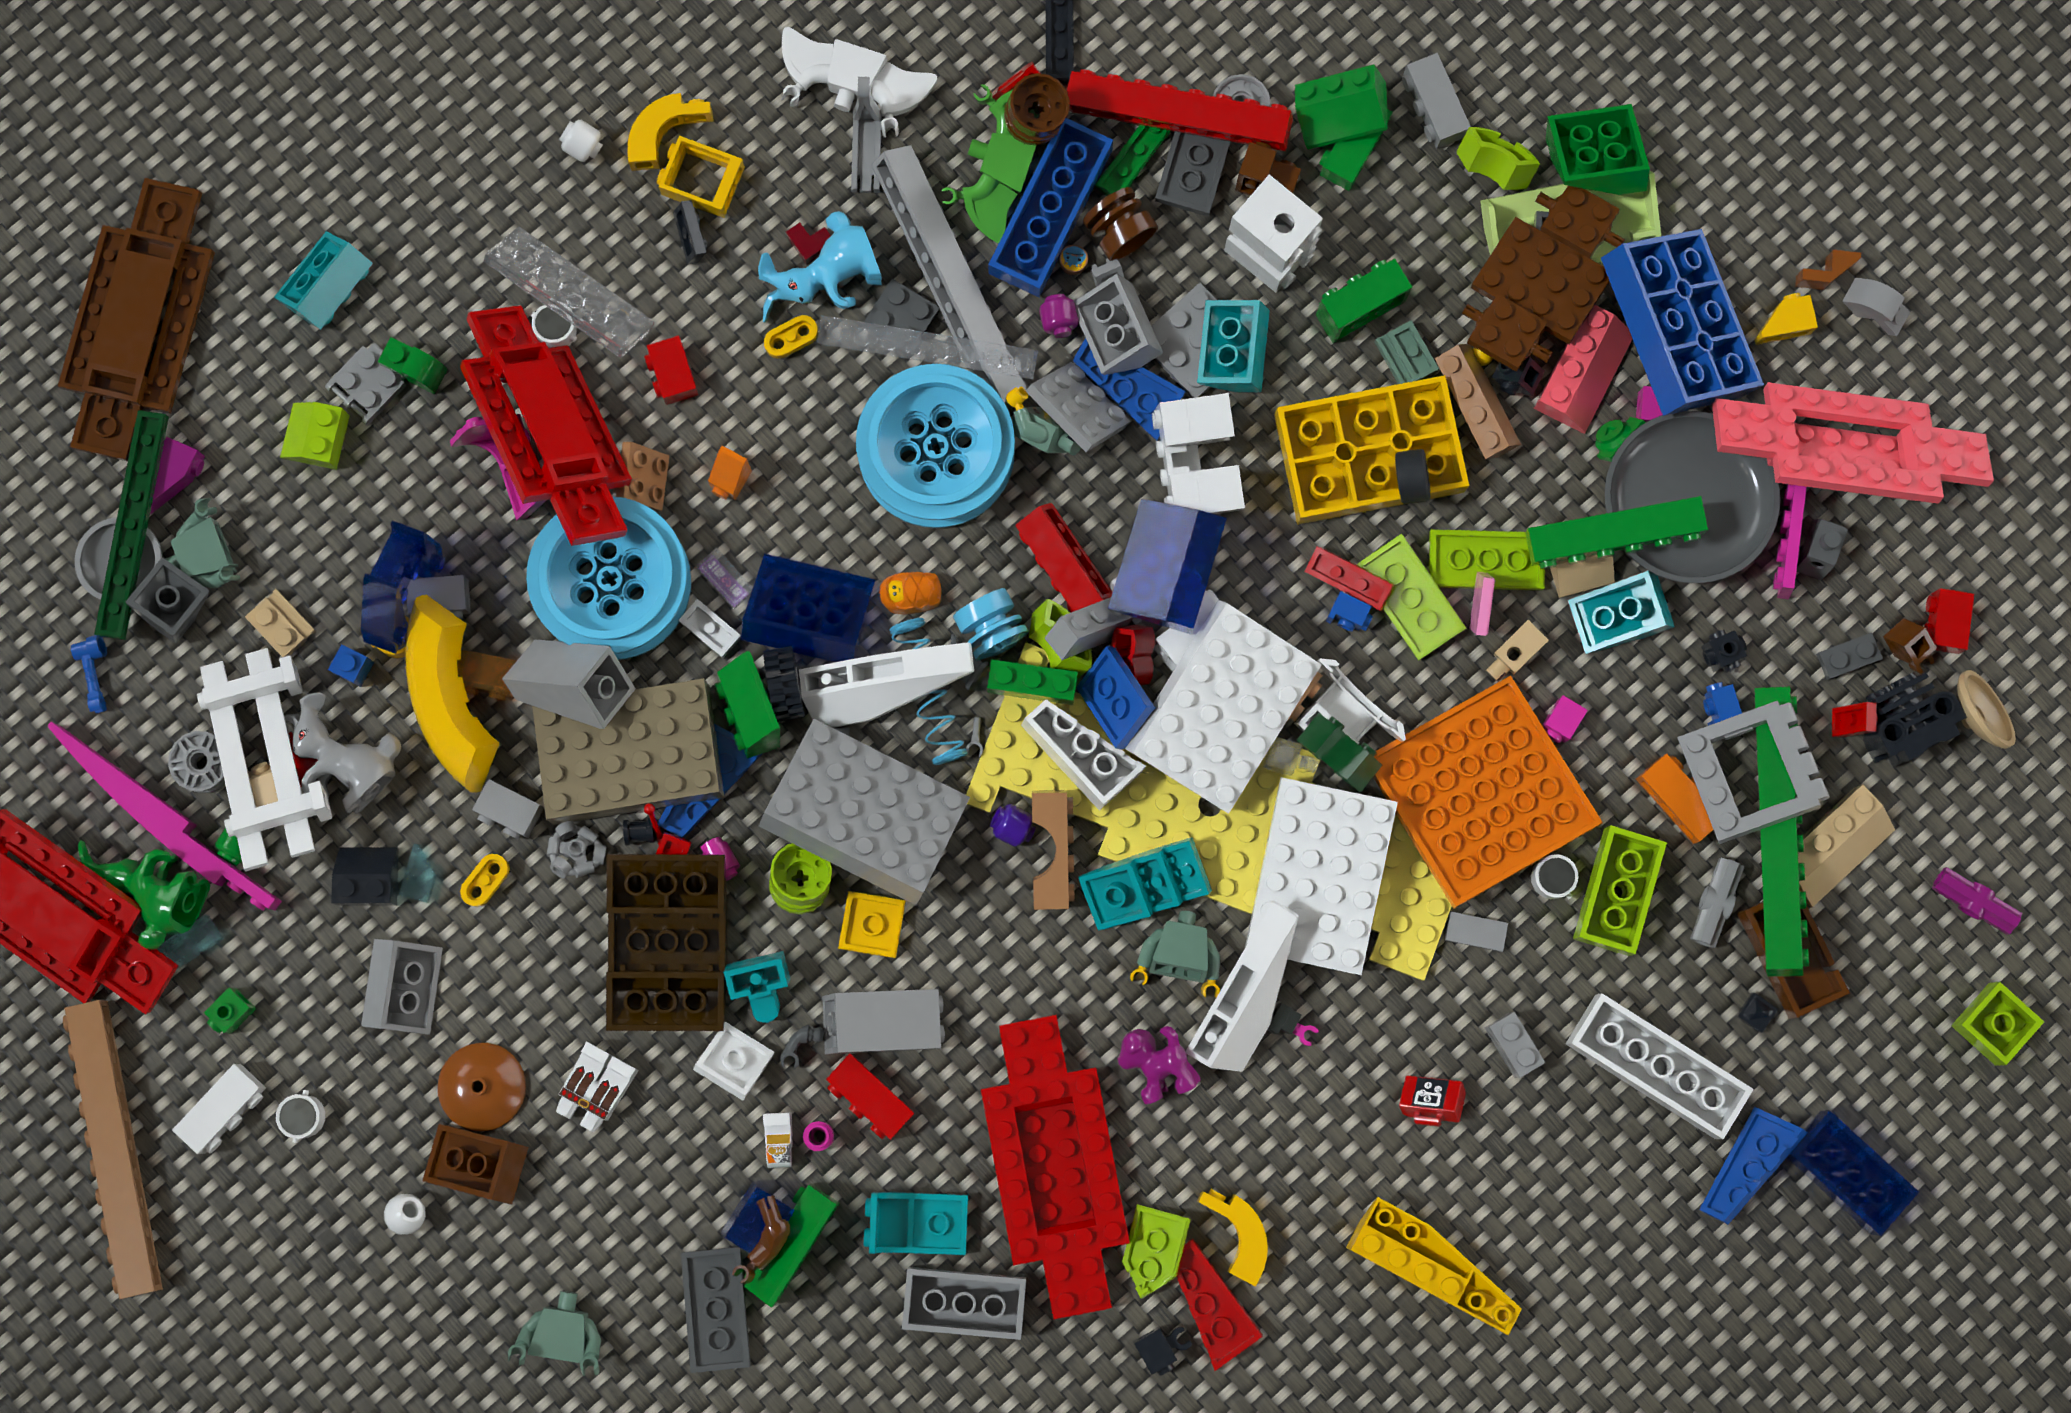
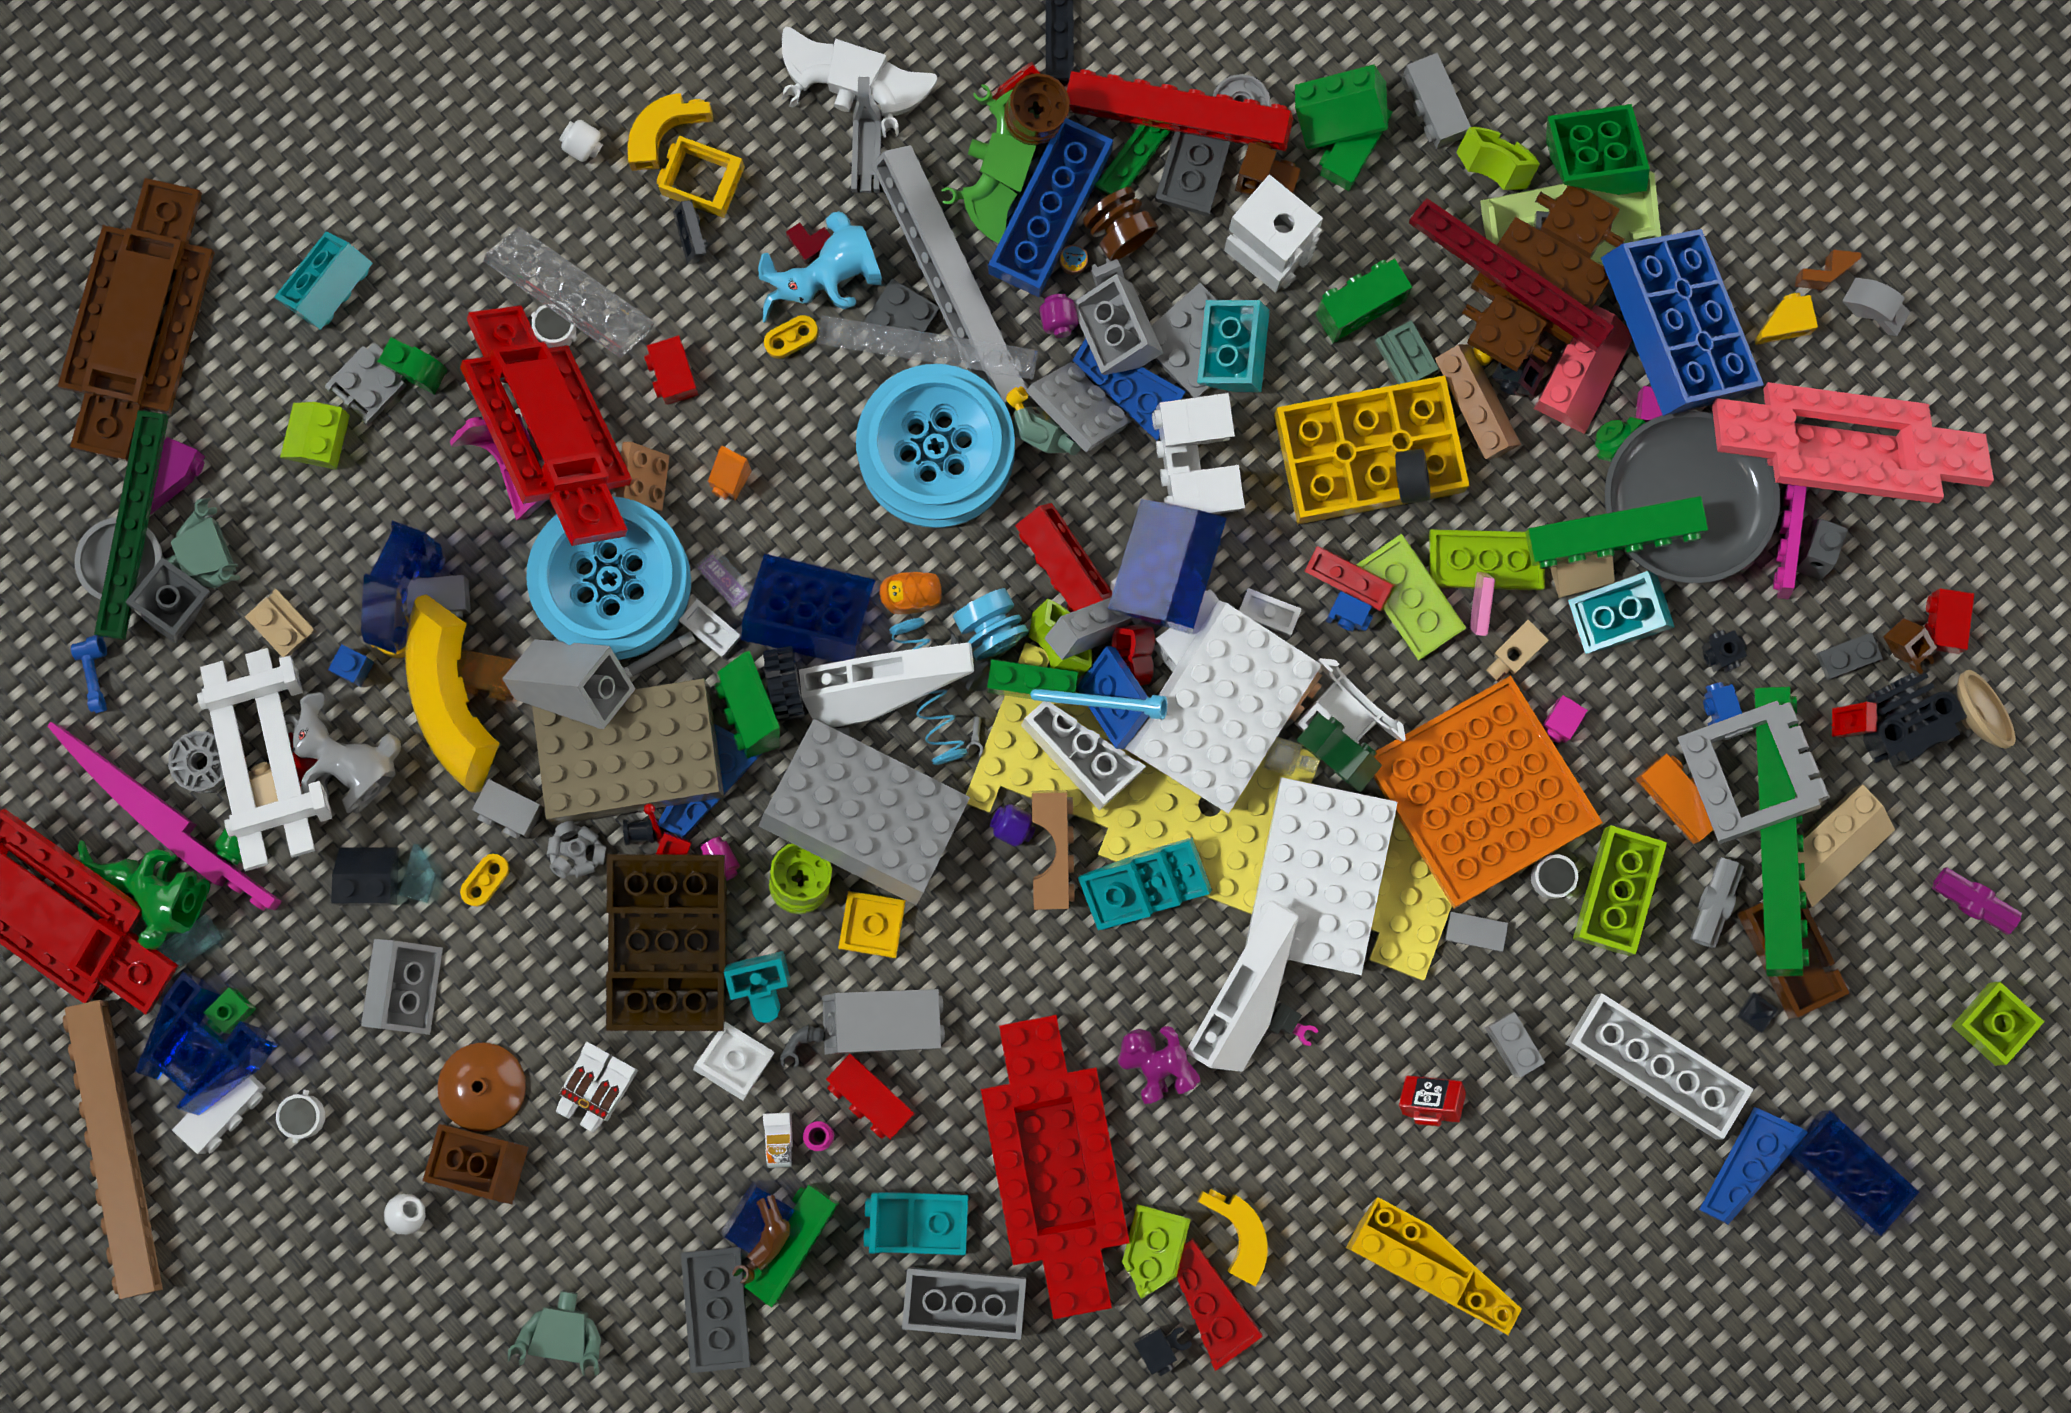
(195, 1054): none -> clear blue wedge
(659, 654): none -> light grey bar
(1154, 707): none -> medium azure piece
(1181, 953): sand green torso -> none
(1270, 612): none -> white plate
(1511, 274): none -> dark red plate

